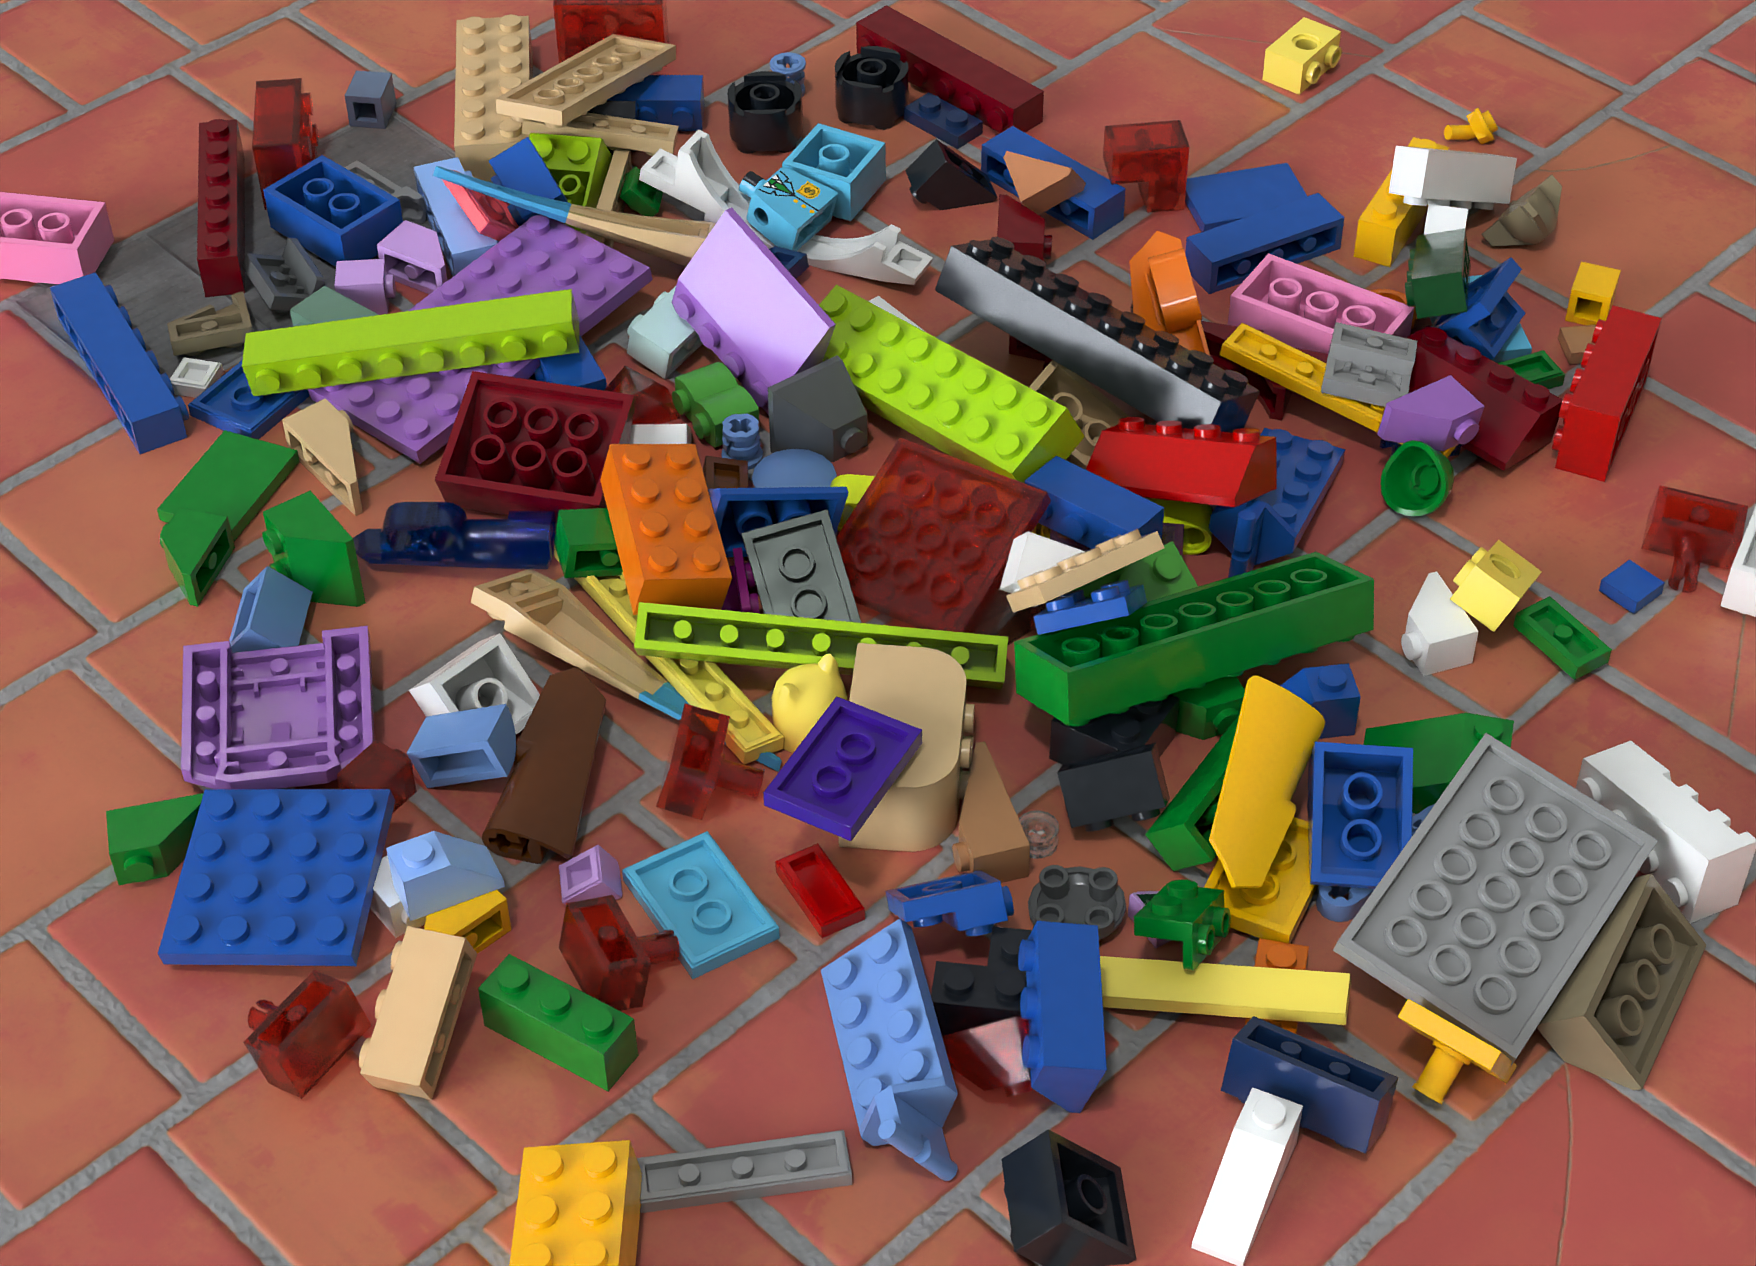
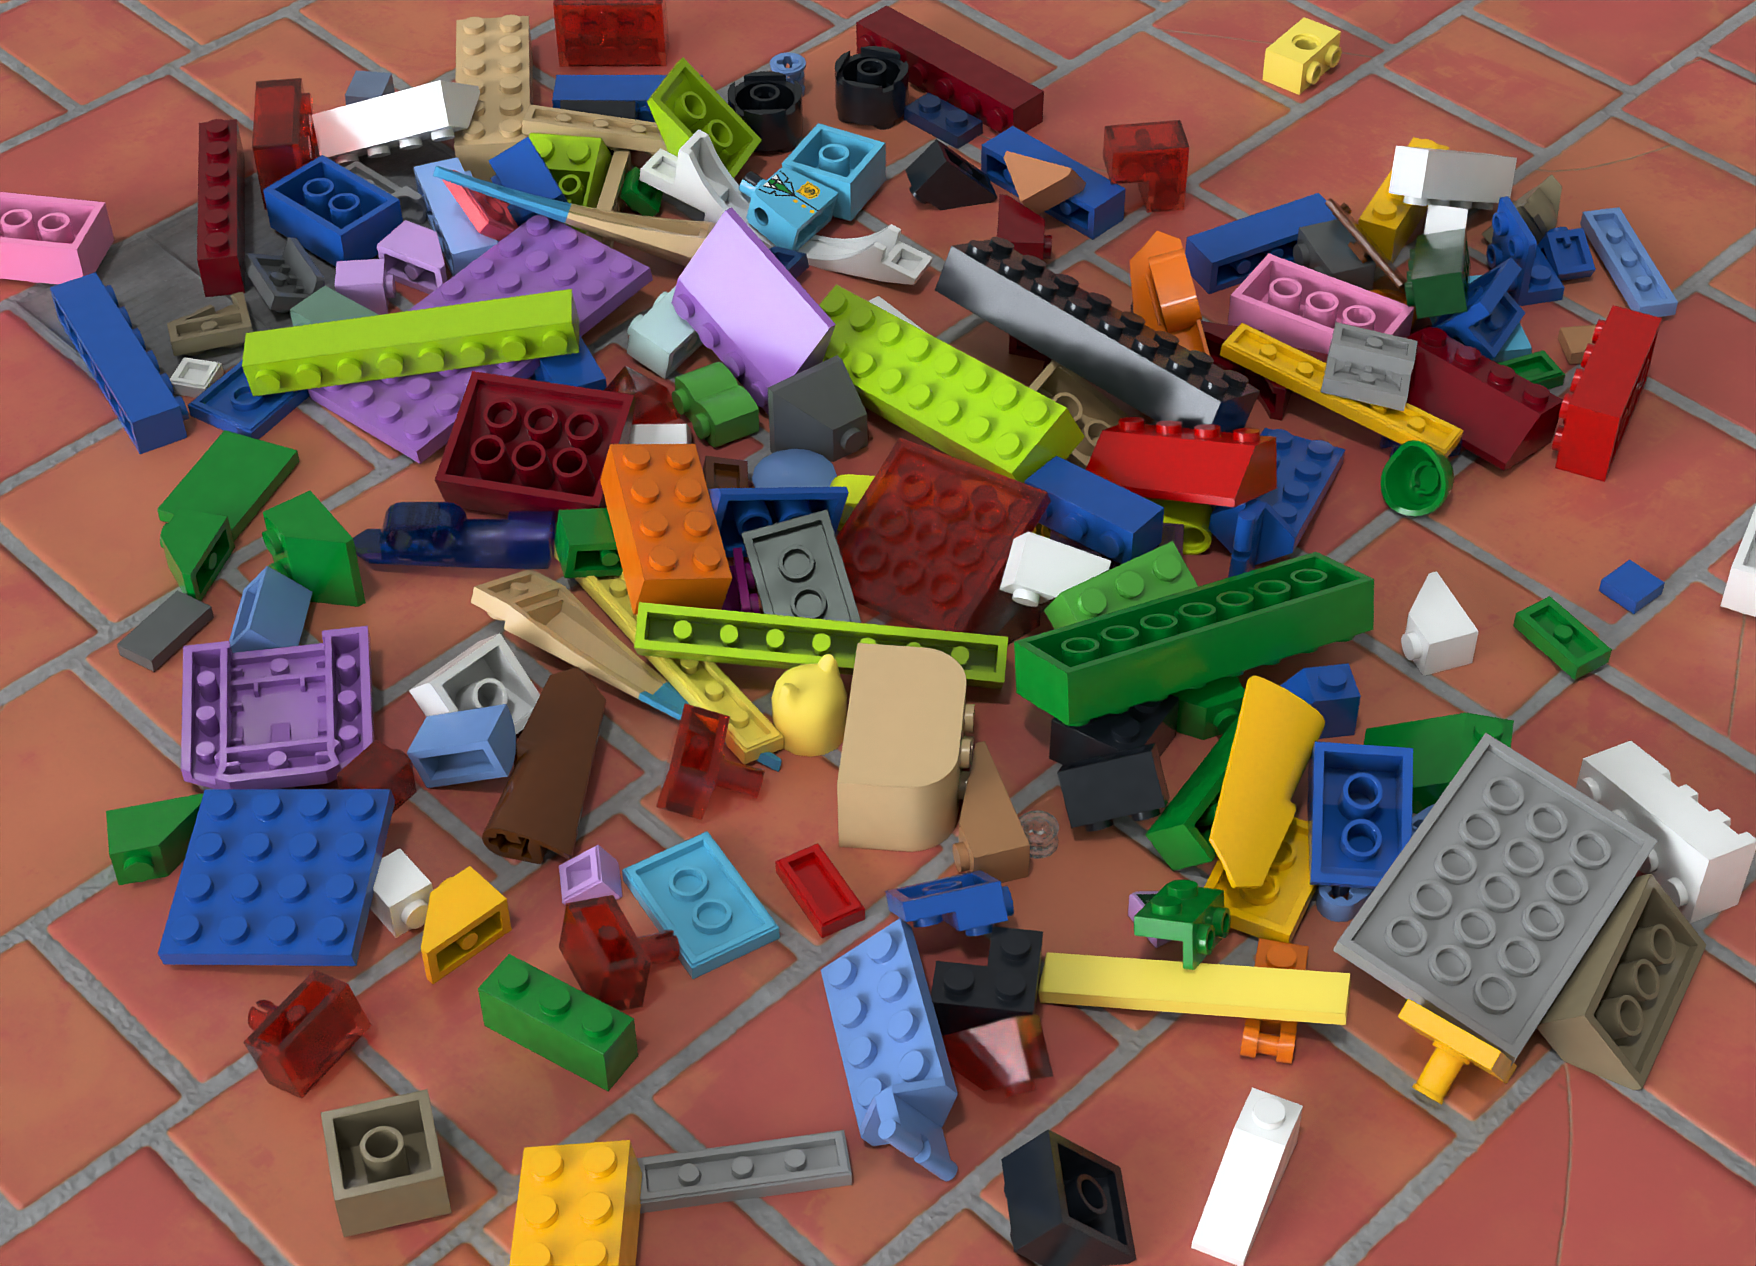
(165, 630): none -> dark grey tile
(326, 449): tan slope -> none
(385, 1163): none -> dark tan brick
(395, 121): none -> white slope
(417, 1012): tan brick -> none
(440, 872): light blue slope -> none
(585, 80): tan plate -> none
(688, 104): none -> lime slope
(742, 439): medium blue bush -> none
(843, 768): dark purple plate -> none
(1063, 1012): blue slope -> none
(1075, 609): blue plate -> none
(1078, 897): dark grey dish -> none
(1083, 568): tan plate -> none
(1240, 193): blue tile -> none
(1326, 250): none -> dark grey brick
(1336, 1091): dark blue brick -> none
(1364, 245): none -> reddish brown door
(1435, 414): medium lavender slope -> none
(1481, 126): yellow plate -> none
(1493, 583): light yellow brick -> none
(1513, 239): none -> blue bracket
(1568, 253): none -> blue bracket
(1592, 294): yellow brick -> none
(1628, 262): none -> medium blue plate
(1694, 532): clear red brick -> none

